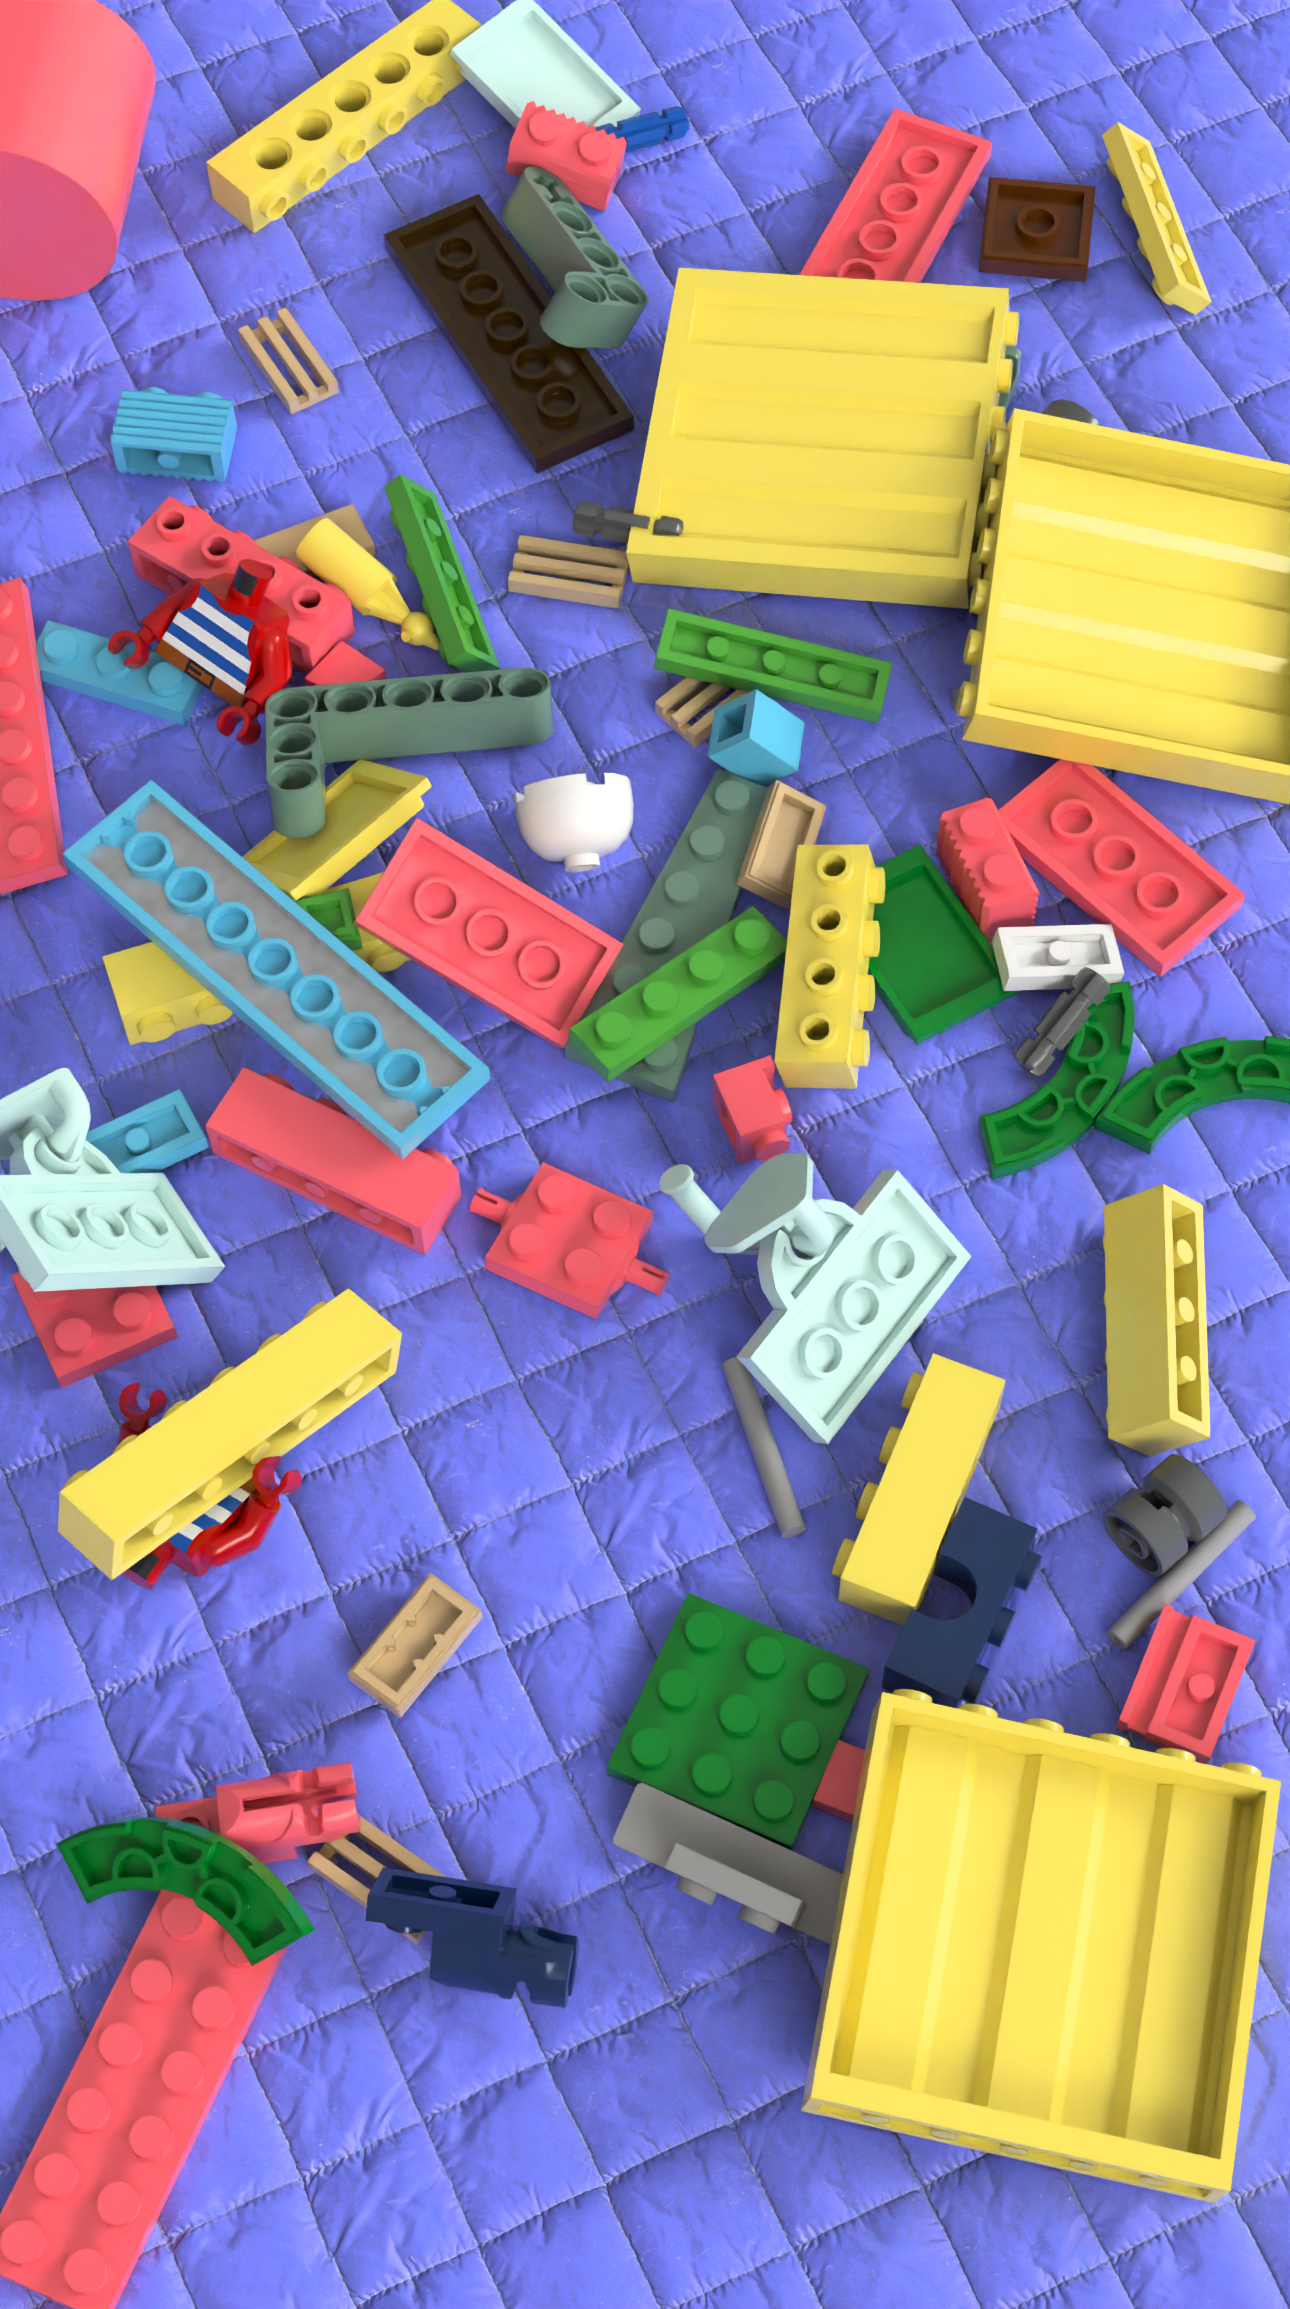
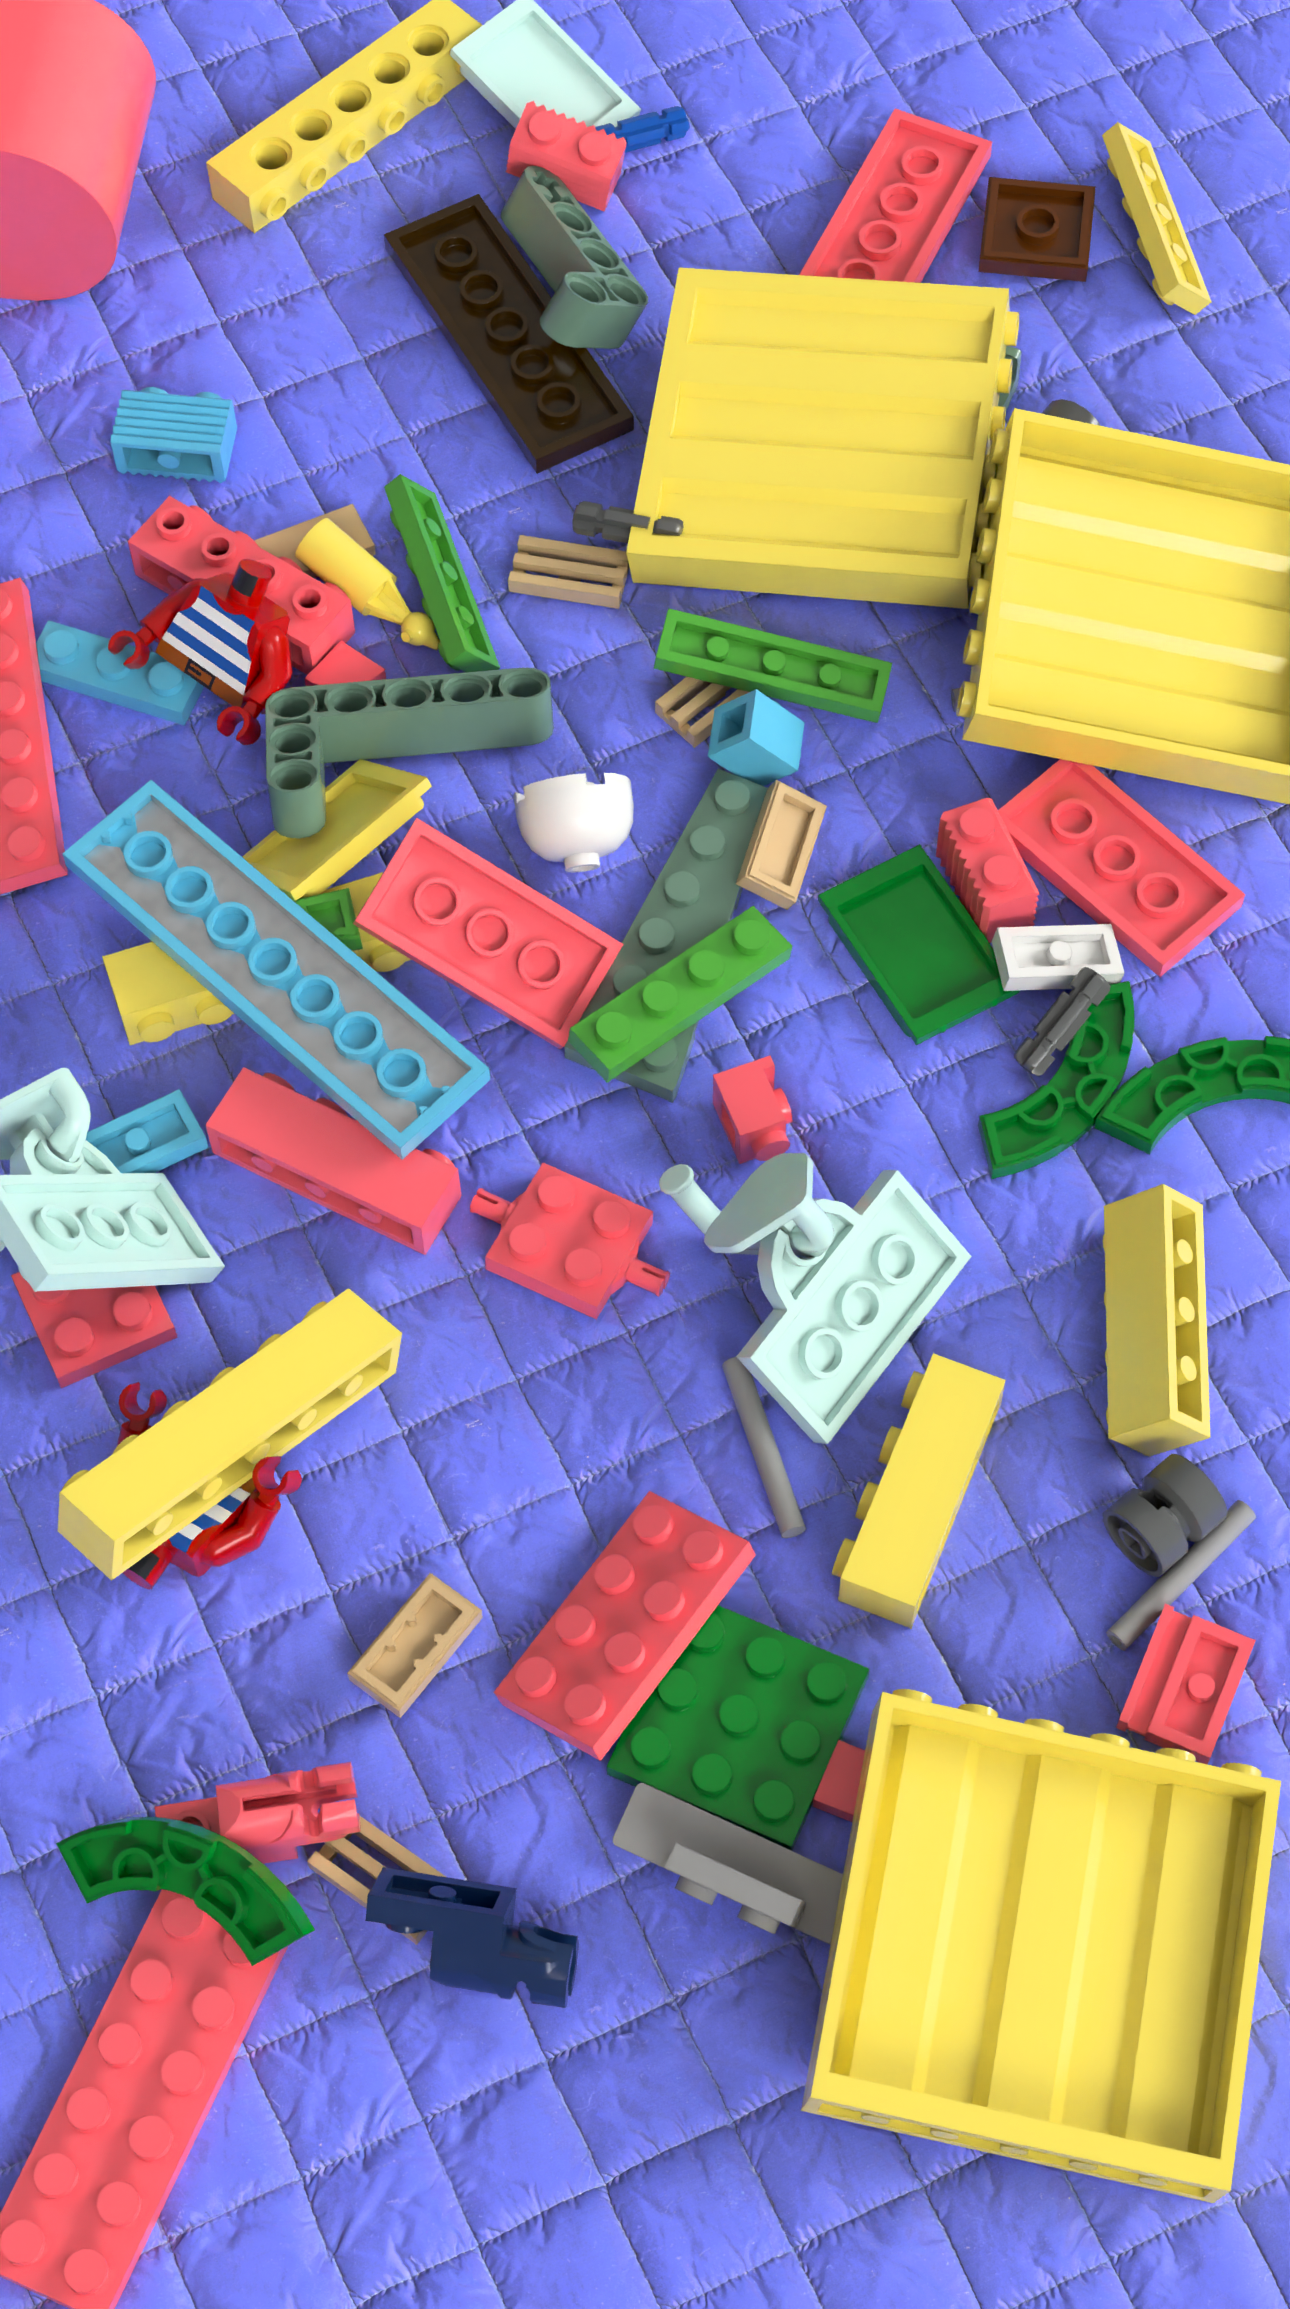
(270, 332): tan tile -> none
(624, 1624): none -> coral plate
(827, 967): light yellow brick -> none
(987, 1559): dark blue arch -> none

